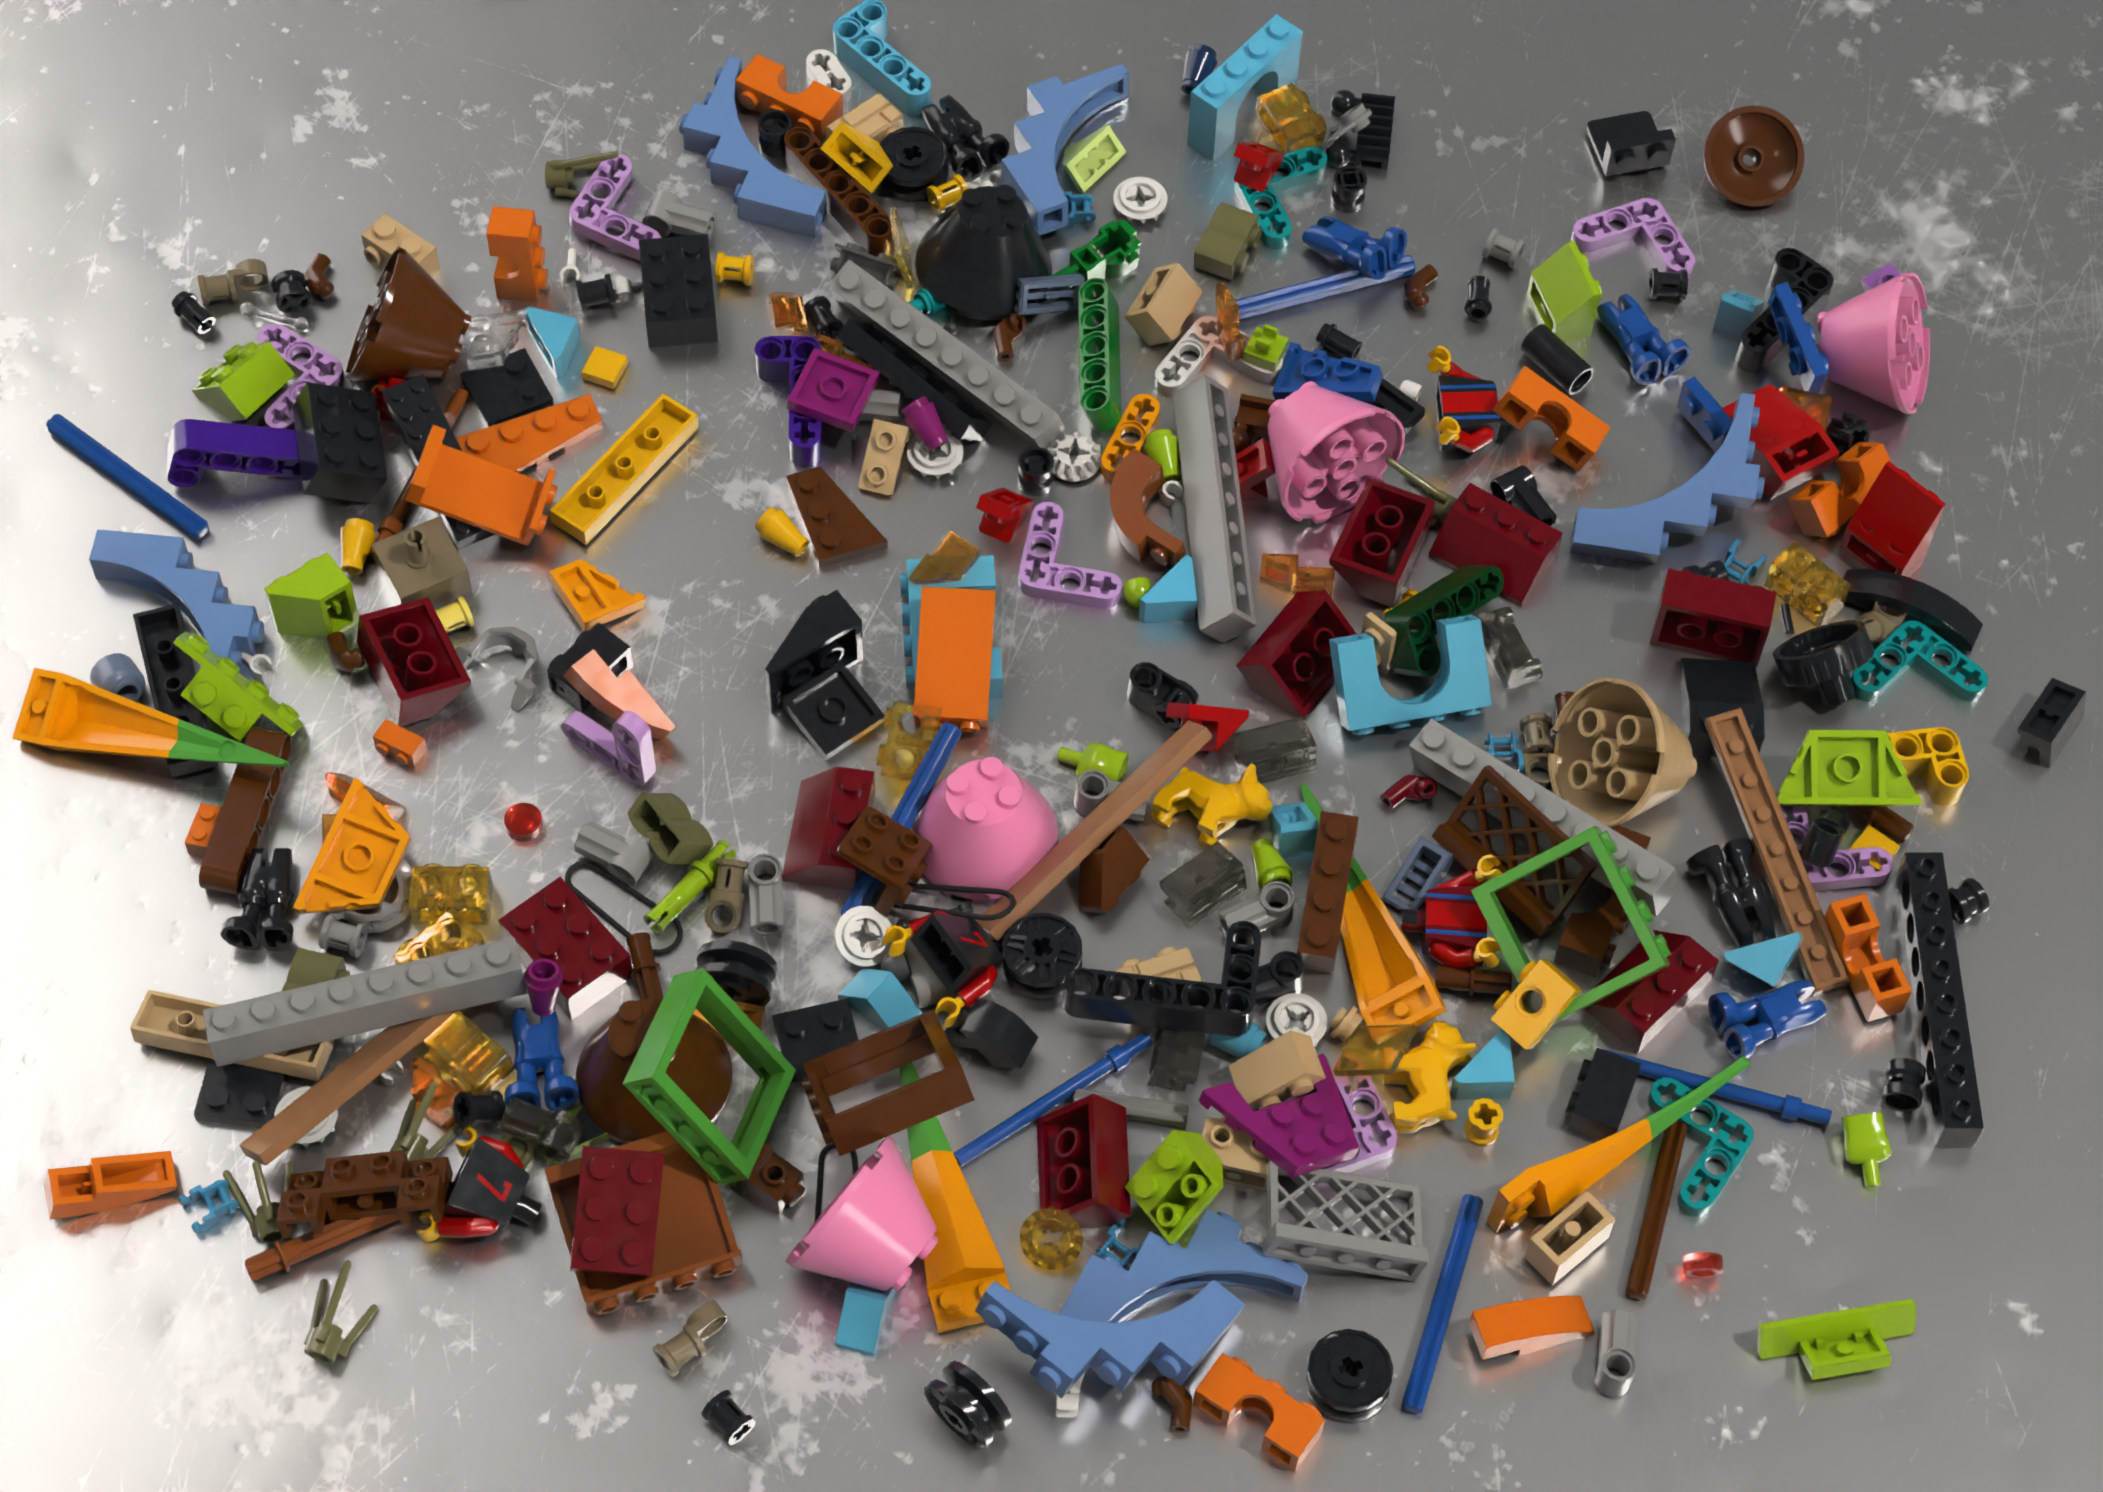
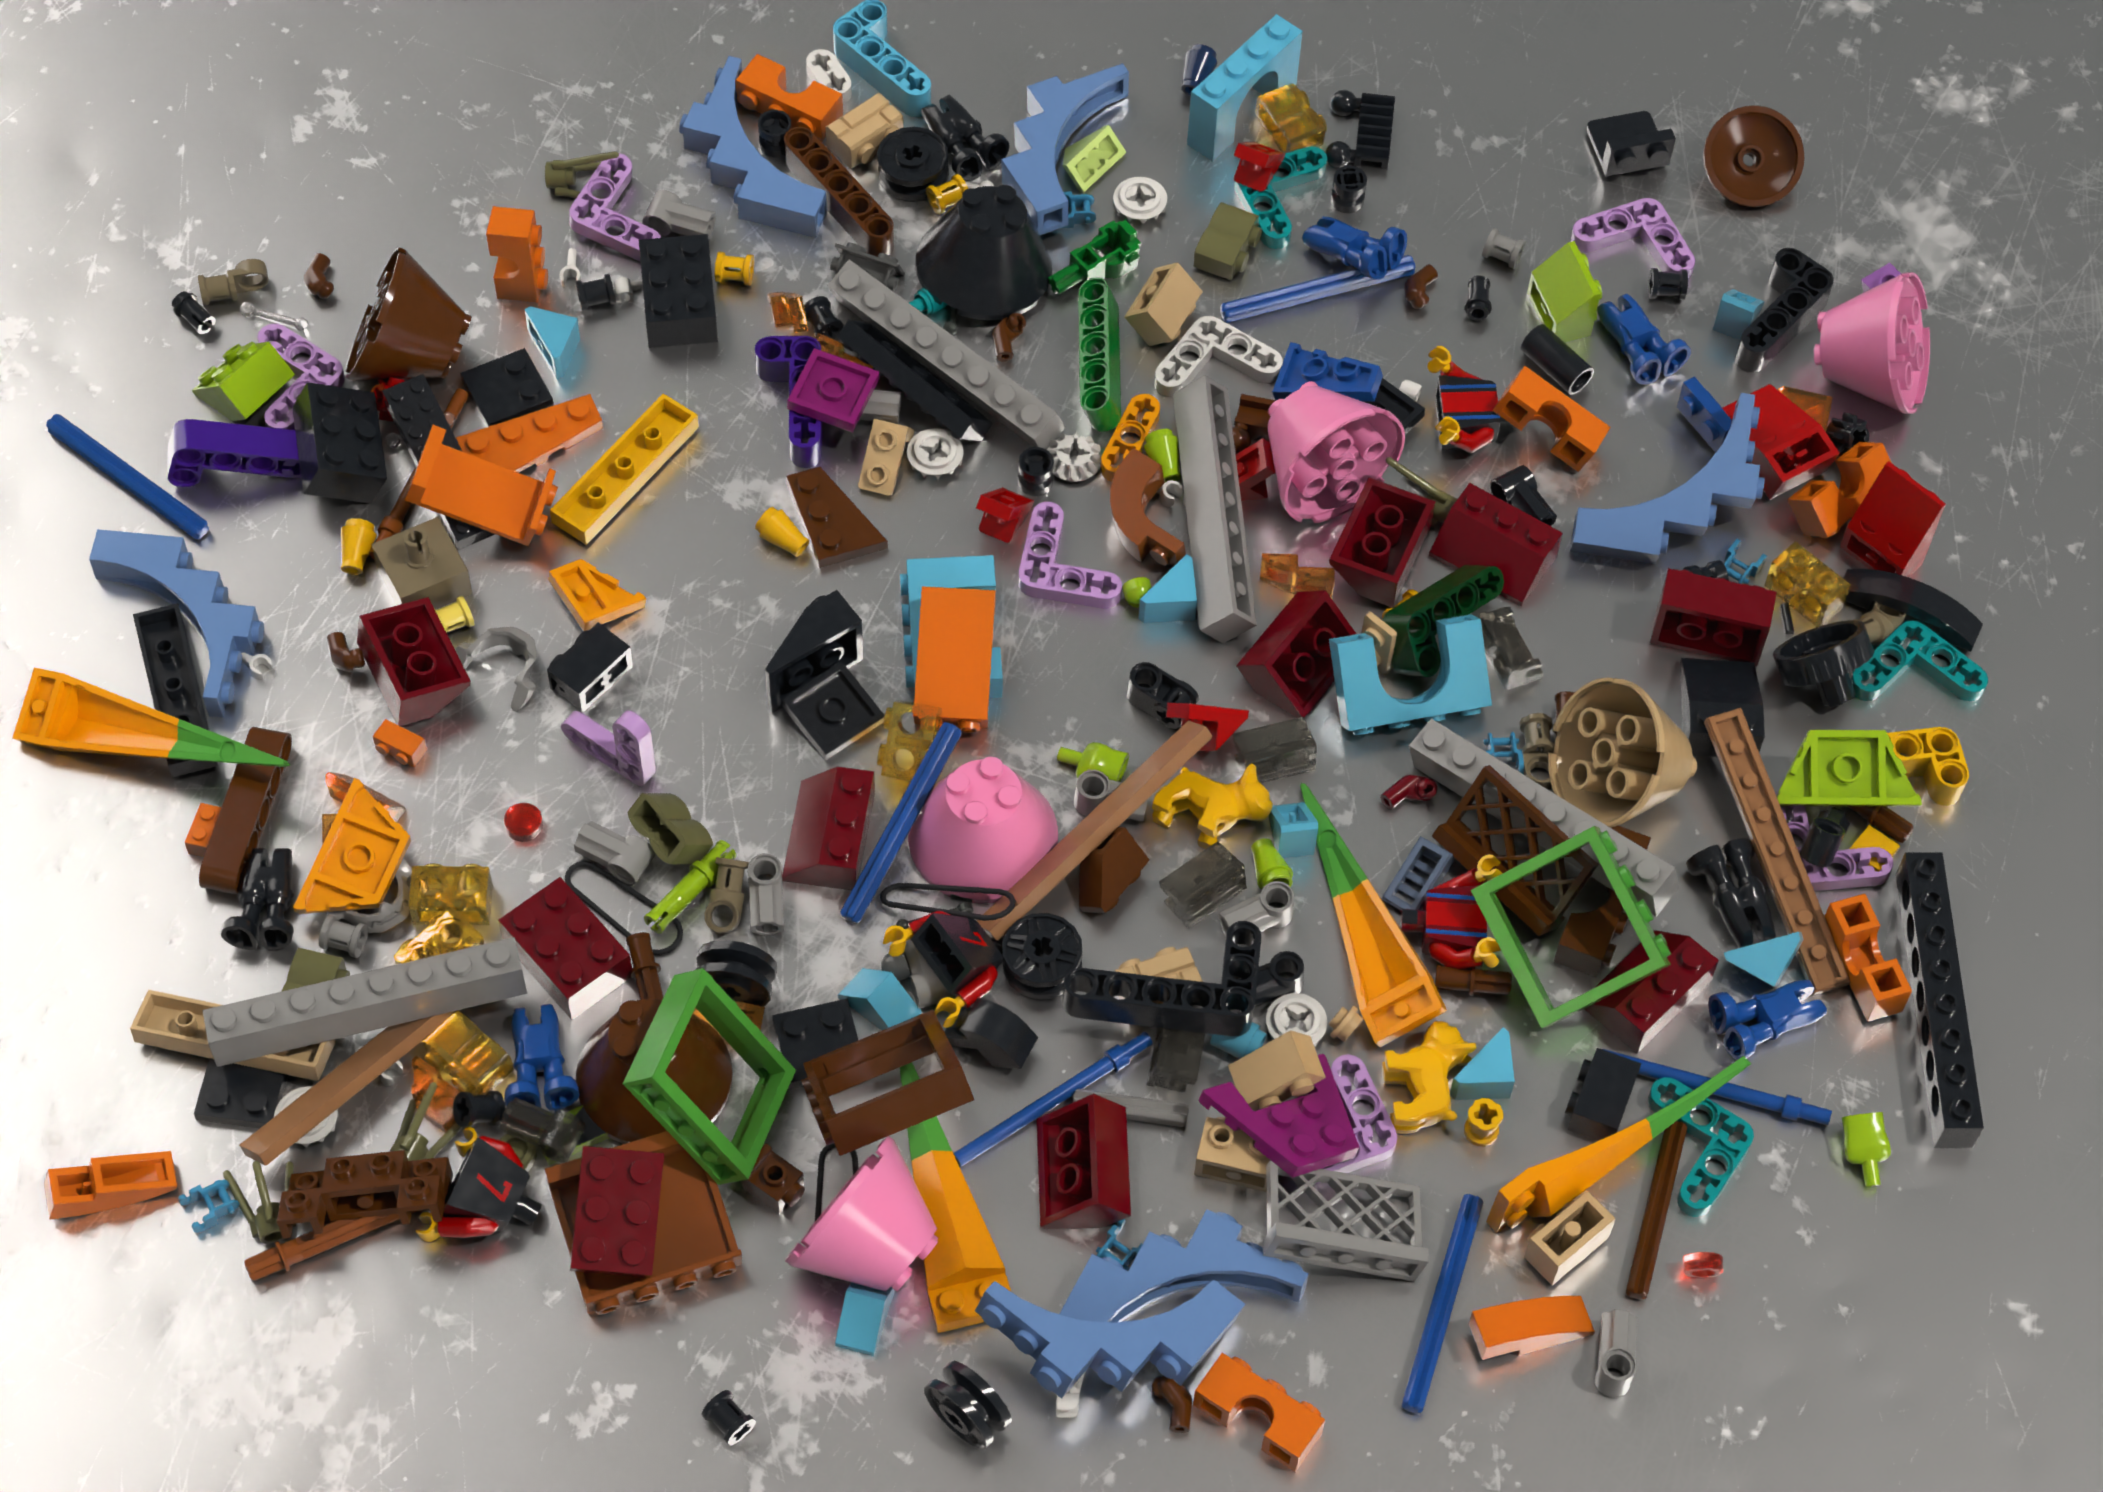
(118, 675): sand blue head -> none
(228, 695): lime bracket -> none
(291, 291): black wheel -> none
(313, 600): lime slope -> none
(324, 1338): olive plant -> none
(387, 235): tan brick -> none
(491, 338): clear wing -> none
(543, 985): magenta cone -> none
(604, 367): yellow tile -> none
(616, 695): slope -> none
(689, 1344): dark tan connector -> none
(858, 155): yellow slope -> none
(875, 925): white gear -> none
(886, 853): reddish brown bracket -> none
(901, 247): clear yellow piece -> none
(925, 423): magenta cone -> none
(947, 563): clear orange slope -> none
(1023, 294): sand blue tile -> none
(1048, 1254): clear yellow gear -> none
(1177, 1182): lime slope -> none
(1228, 322): clear orange slope -> none
(1265, 347): lime tile -> none
(1327, 891): reddish brown arch -> none
(1338, 341): black pin -> none
(1339, 1394): black wheel -> none
(1353, 119): light grey plate -> none
(1375, 1050): clear yellow piece -> none
(1556, 993): yellow brick -> none
(1800, 336): blue wing -> none
(1841, 1339): lime bracket -> none
(1904, 1084): black wheel -> none
(1967, 900): black wheel -> none
(2052, 720): black hinge -> none

